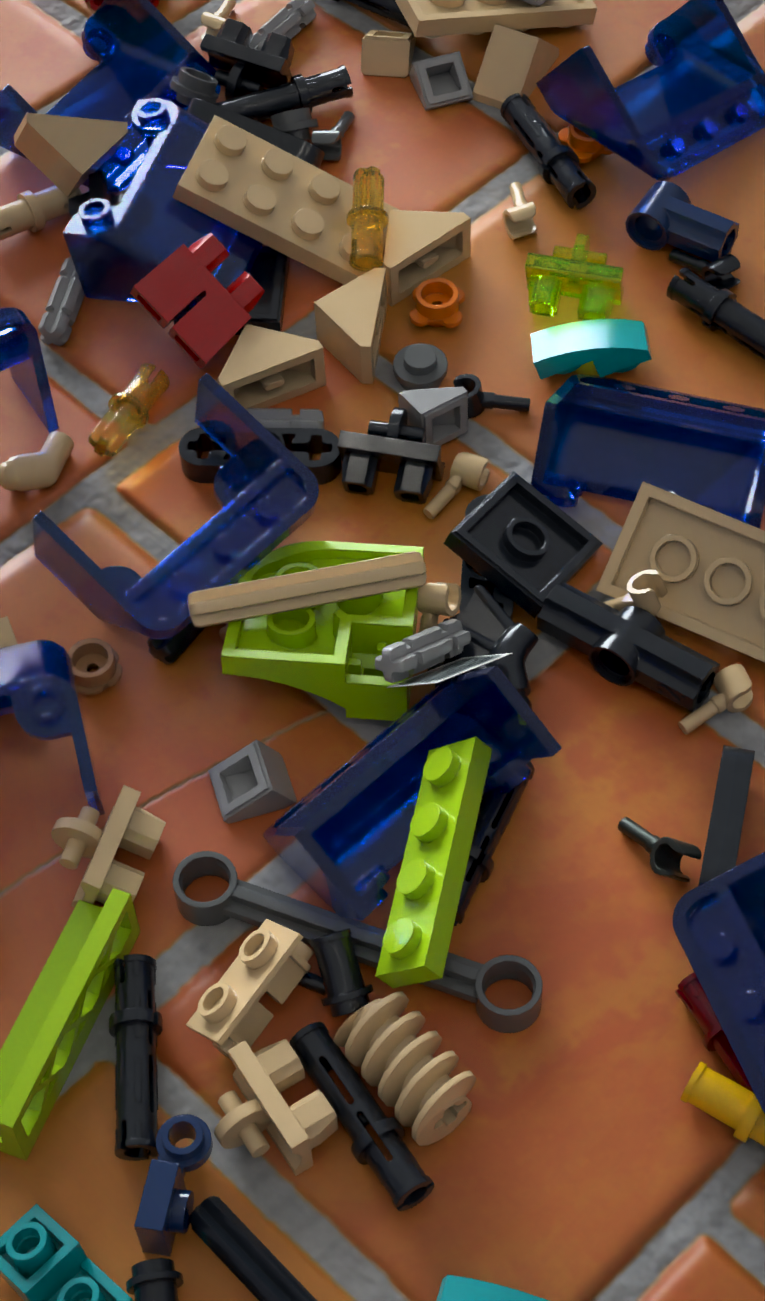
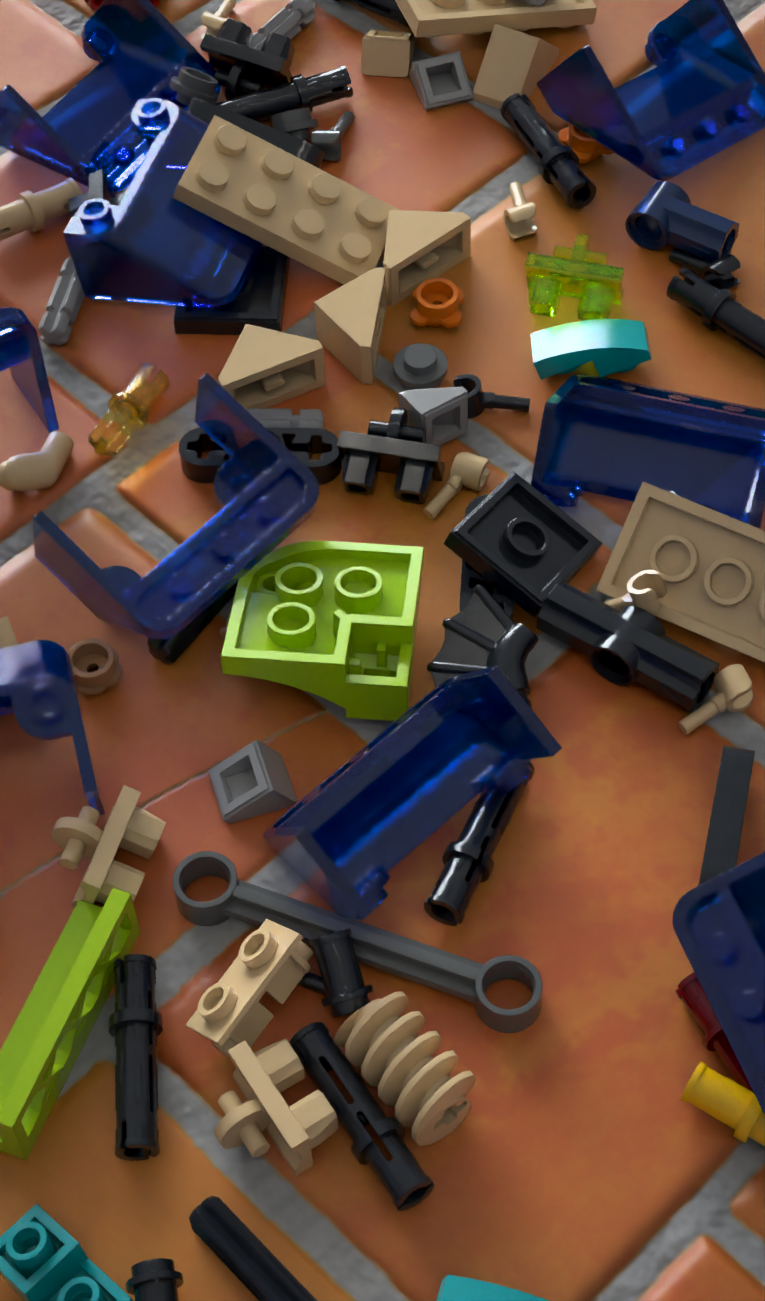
(67, 146): tan slope -> none
(165, 1201): dark blue plate -> none
(184, 278): red hips -> none
(306, 589): tan axle -> none
(367, 219): clear yellow axle -> none
(422, 650): light grey axle -> none
(434, 864): lime plate -> none
(437, 600): tan hand -> none
(449, 670): sticker -> none
(664, 852): pearl dark grey hand -> none

